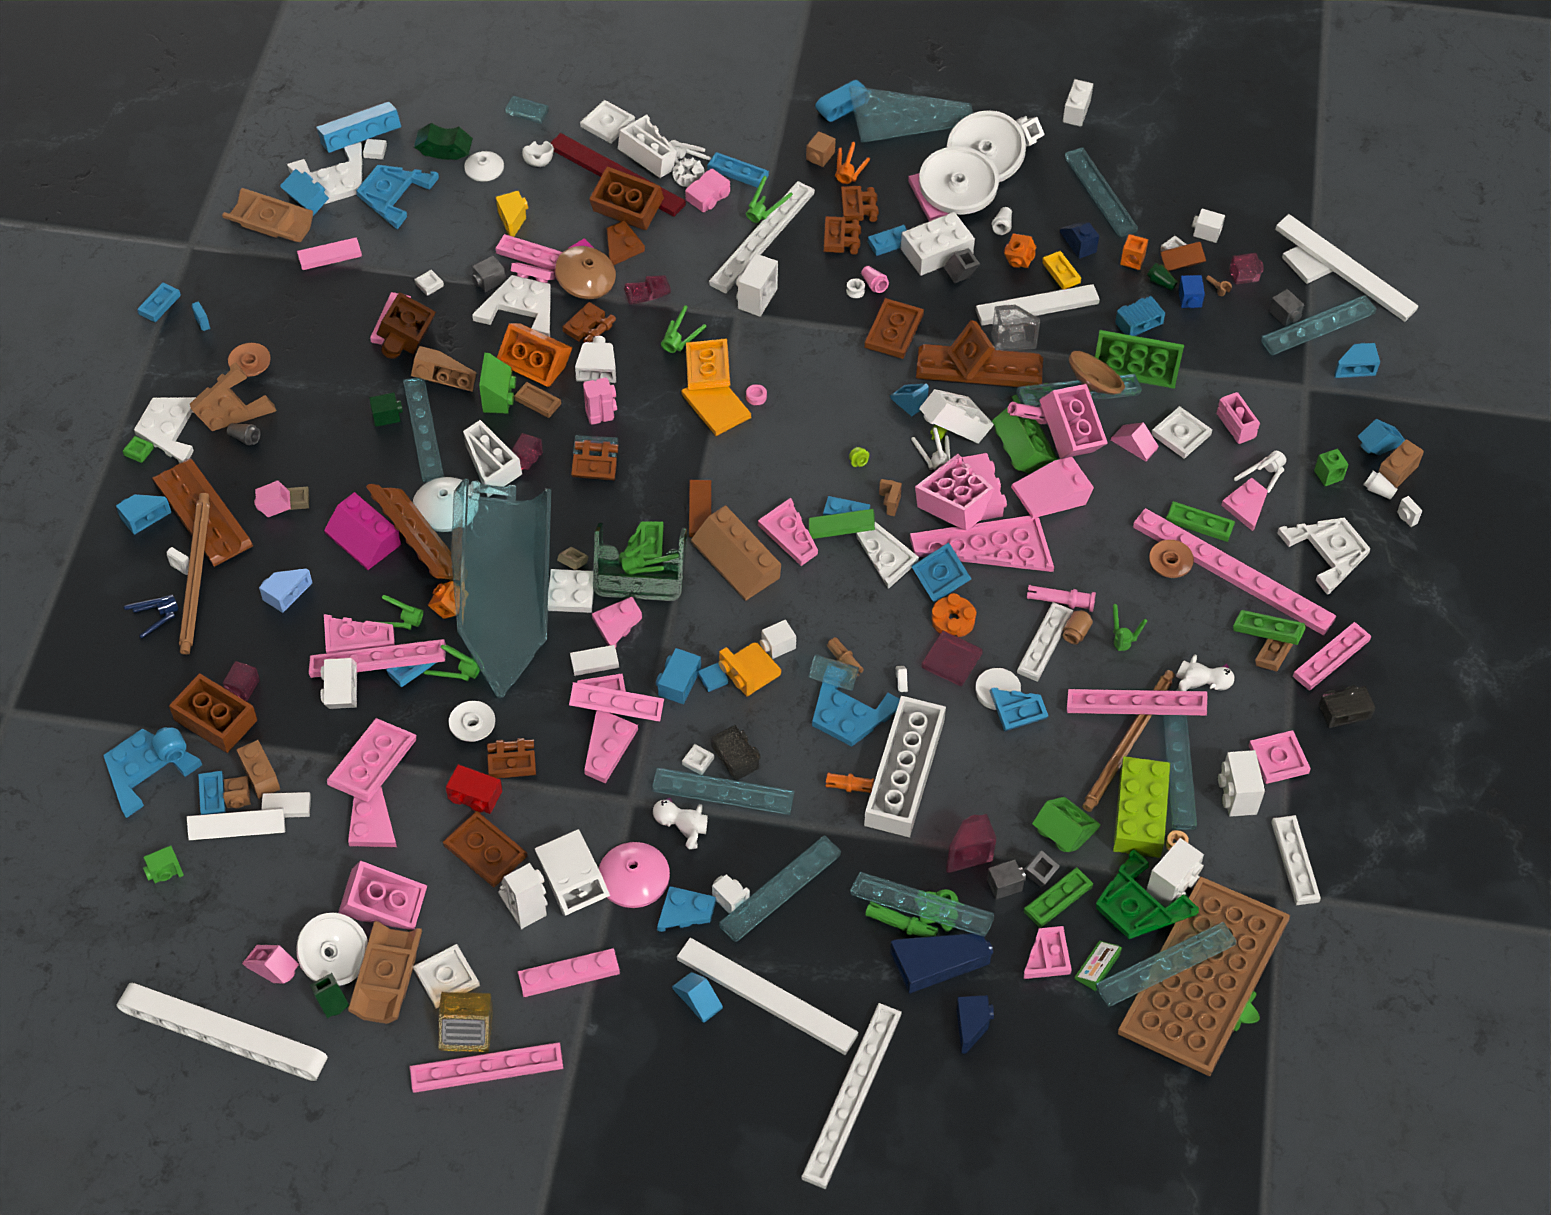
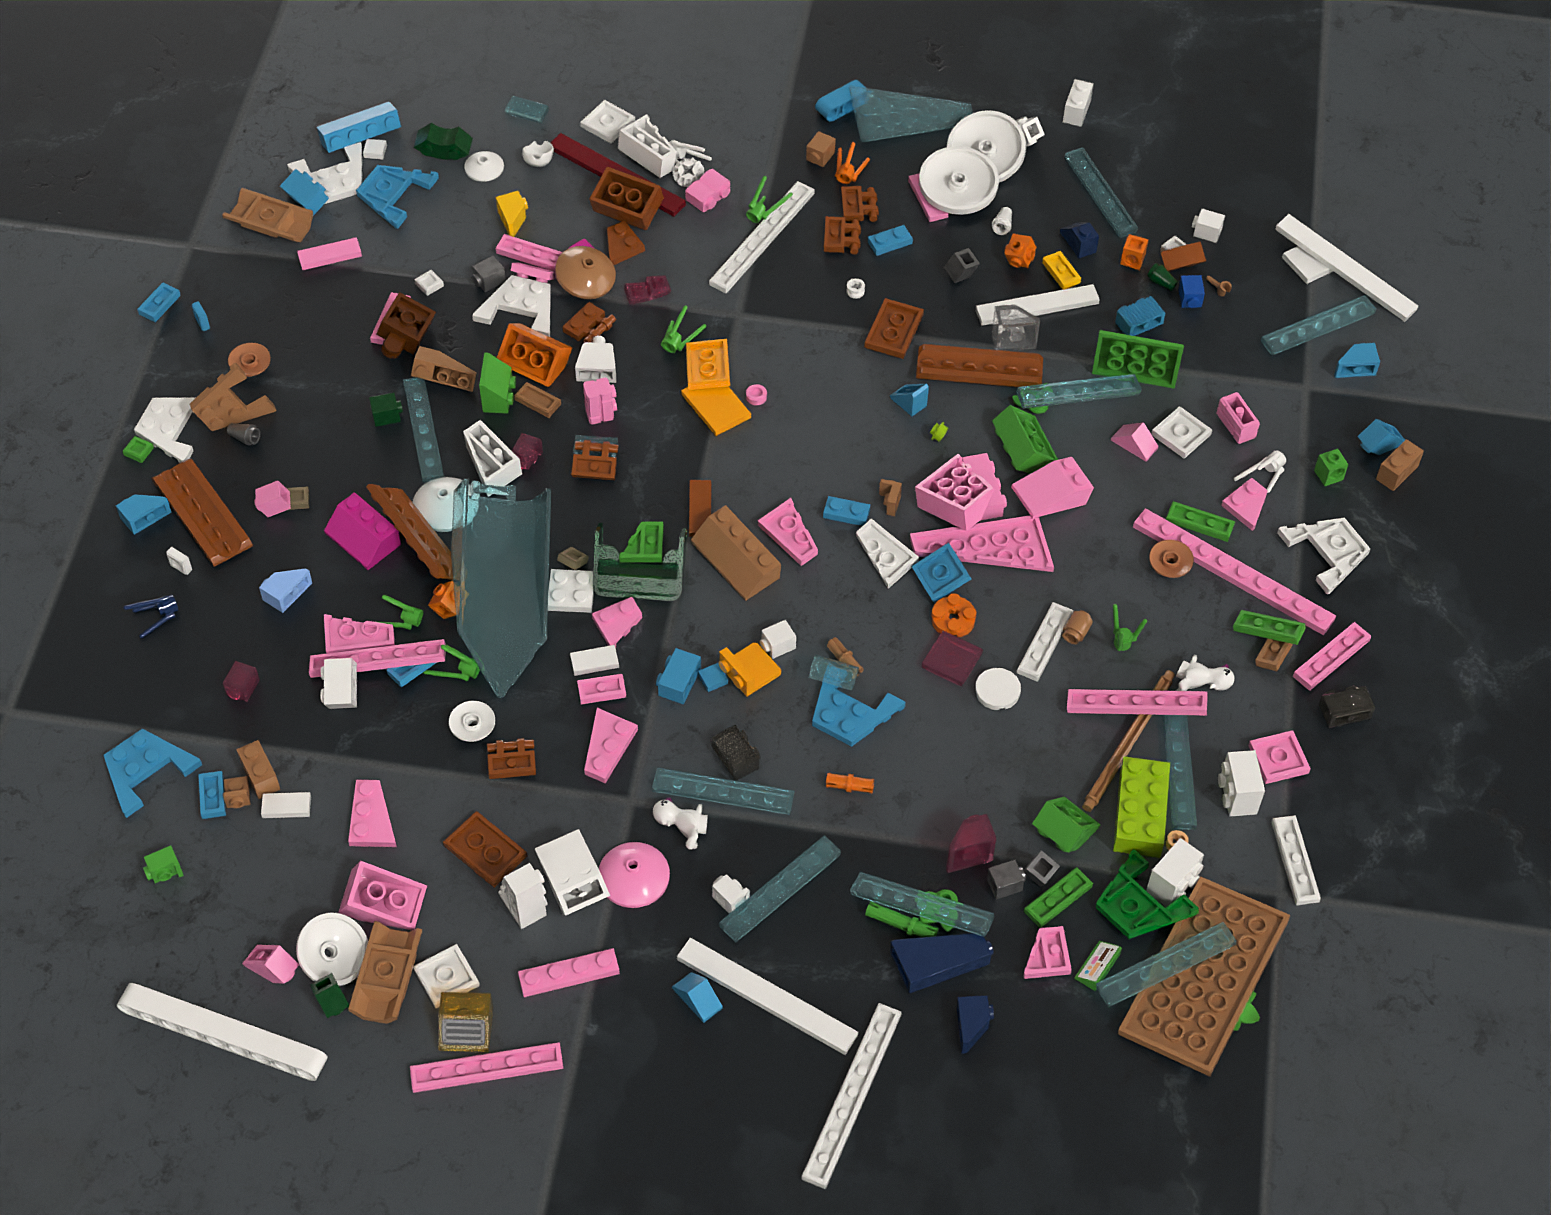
(169, 744): dark azure head -> none
(194, 573): medium nougat piece -> none
(213, 713): dark orange brick -> none
(236, 824): white tile -> none
(371, 760): bright pink tile -> none
(473, 789): red brick -> none
(616, 702): bright pink plate -> none
(635, 563): bright green plant -> none
(685, 908): dark azure wing -> none
(698, 759): white tile -> none
(737, 169): dark azure tile -> none
(757, 284): white brick -> none
(842, 523): bright green tile -> none
(858, 457): lime plate -> none
(877, 281): bright pink cone -> none
(901, 674): white tile -> none
(905, 766): white brick -> none
(935, 242): white brick -> none
(938, 458): white plant -> none
(956, 414): white wedge -> none
(971, 350): dark orange tile -> none
(1018, 708): dark azure wing -> none
(1027, 411): bright pink pin -> none
(1072, 598): bright pink pin -> none
(1073, 421): bright pink brick -> none
(1095, 374): medium nougat dish -> none
(1246, 268): clear pink brick -> none
(1286, 308): flat silver brick -> none
(1380, 485): white cone -> none
(1409, 511): white plate -> none

